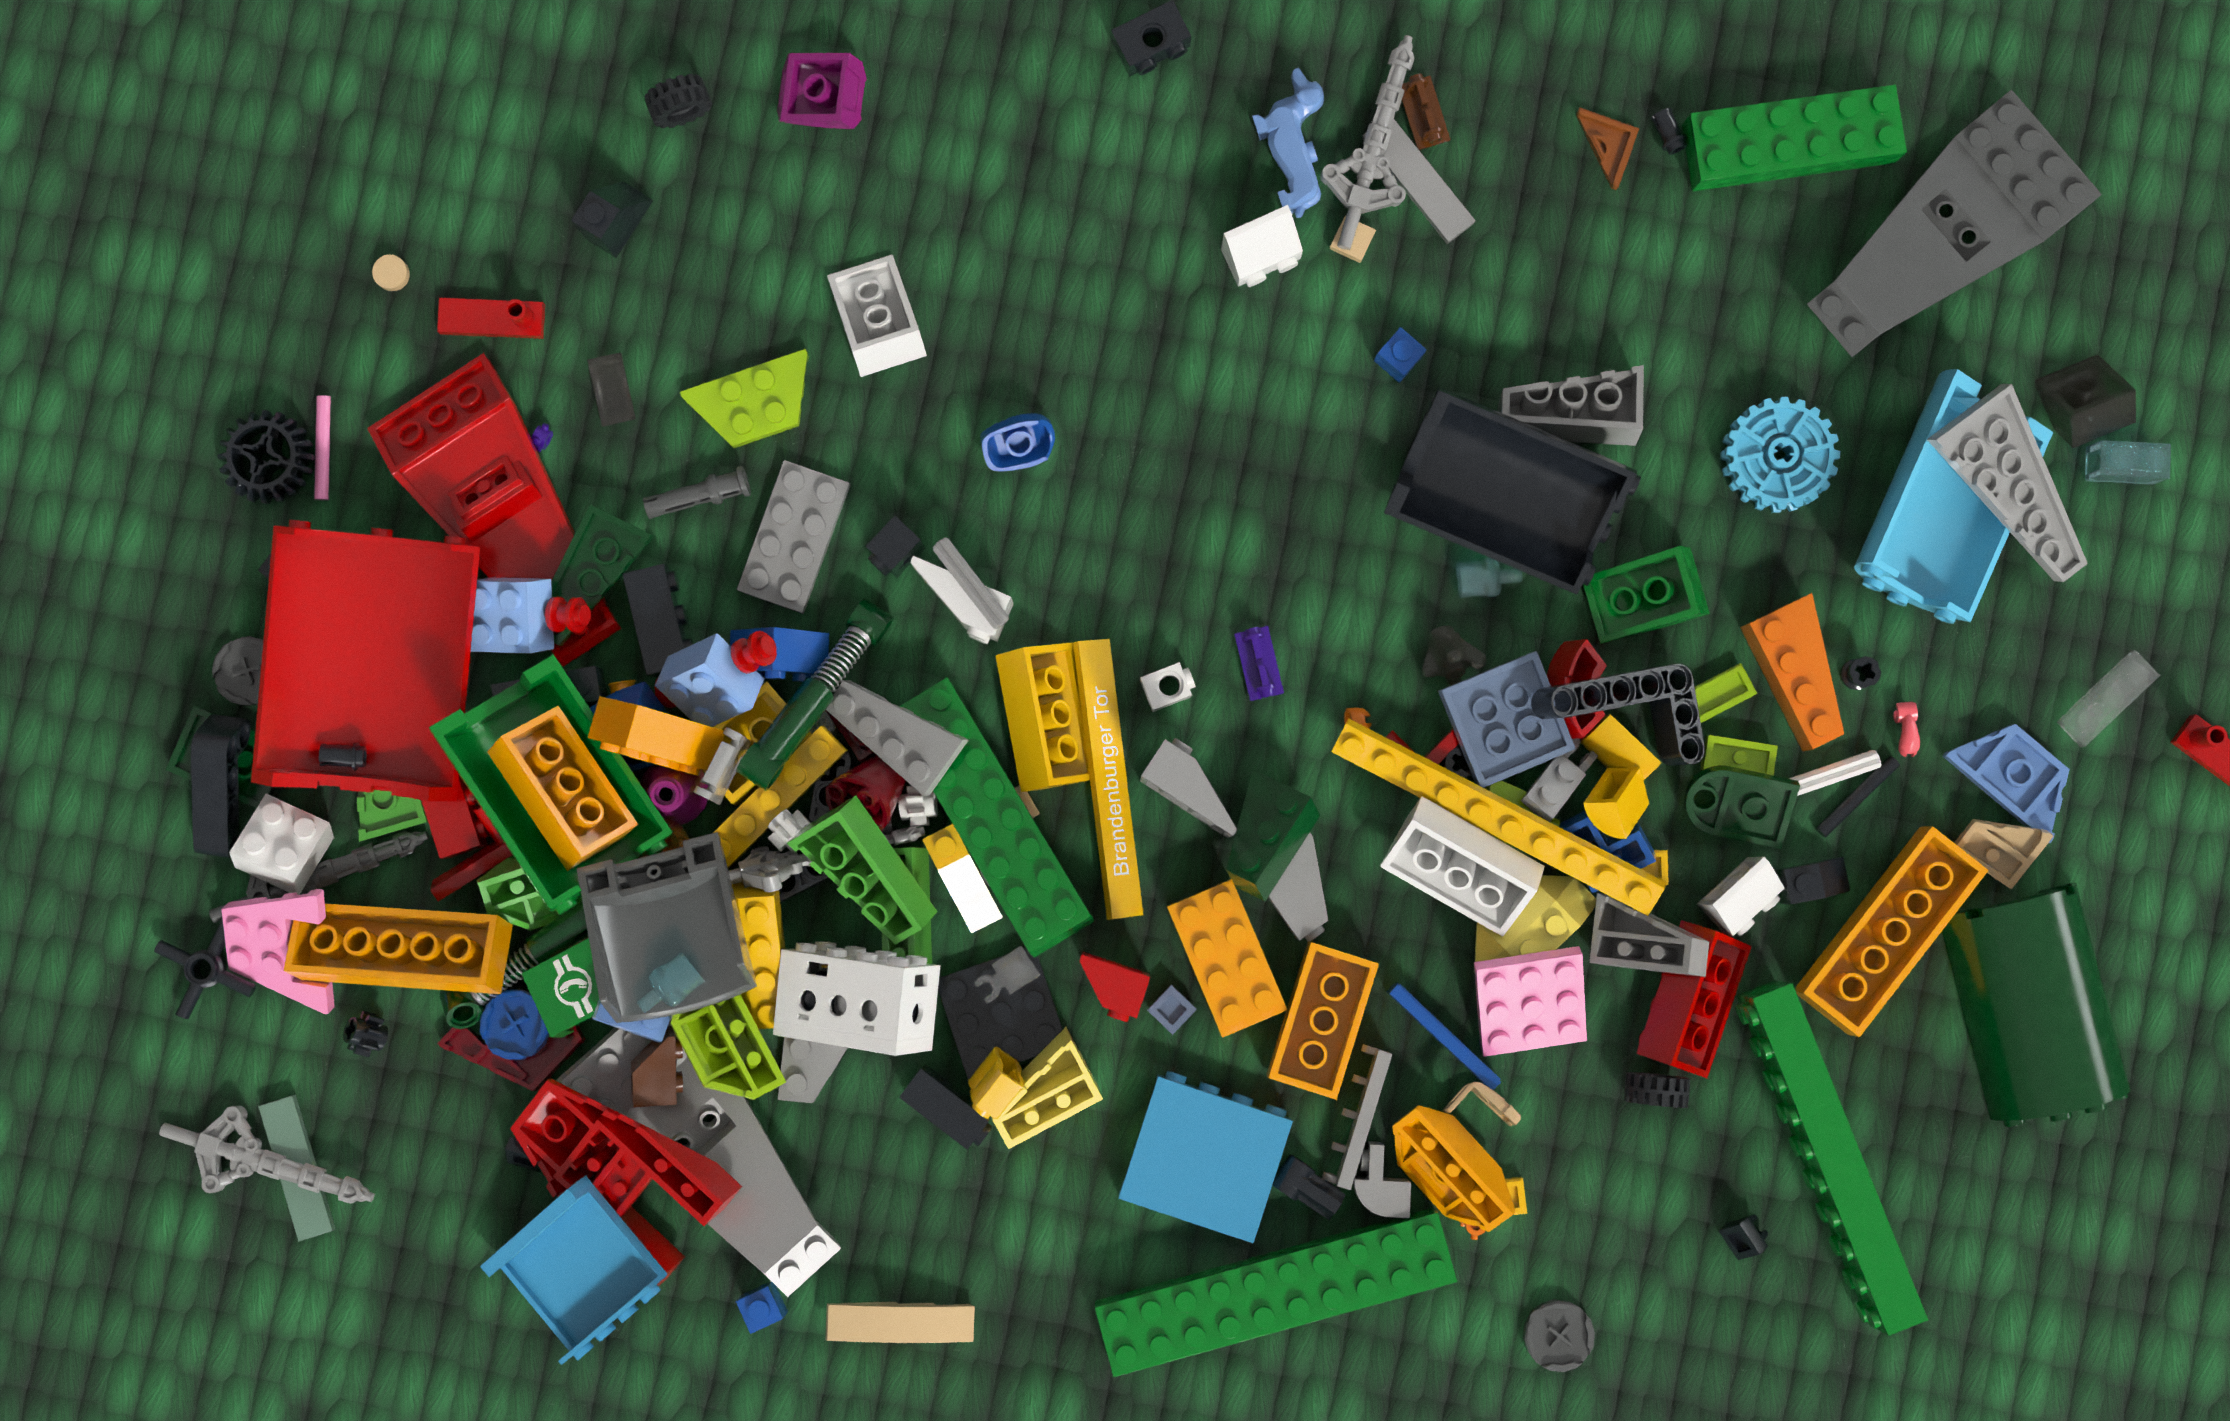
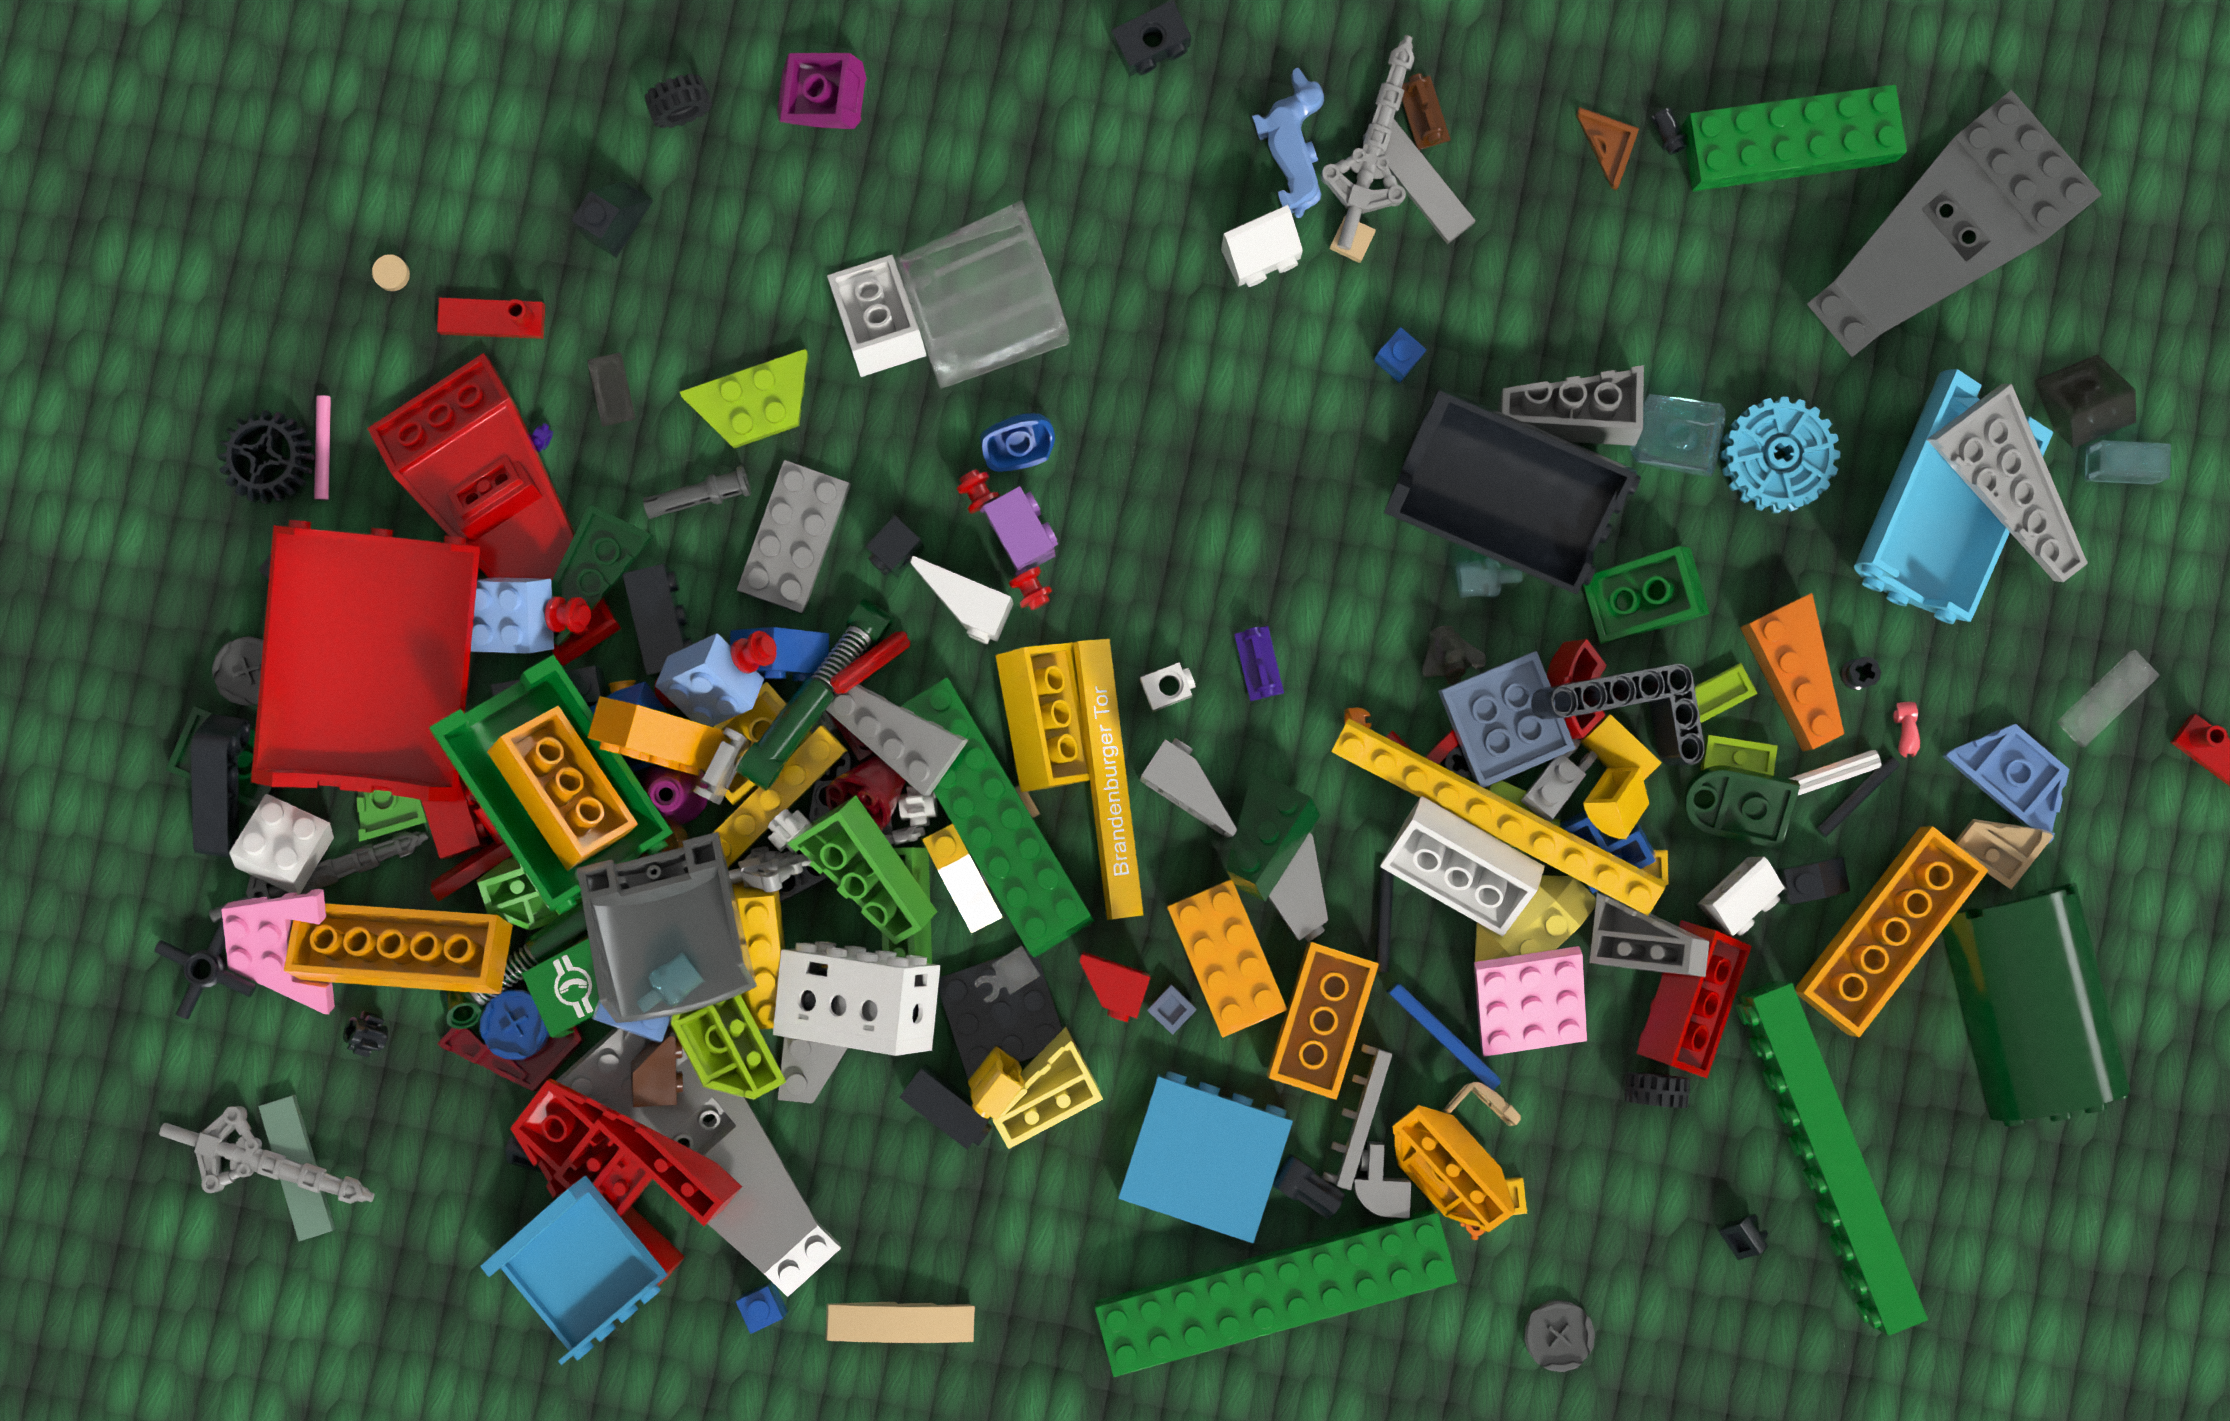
(343, 755): black pin -> none
(870, 662): none -> red axle
(970, 583): light grey axle -> none
(983, 296): none -> clear windscreen
(1019, 531): none -> medium lavender brick
(1384, 920): none -> black bar
(1680, 435): none -> clear light blue slope

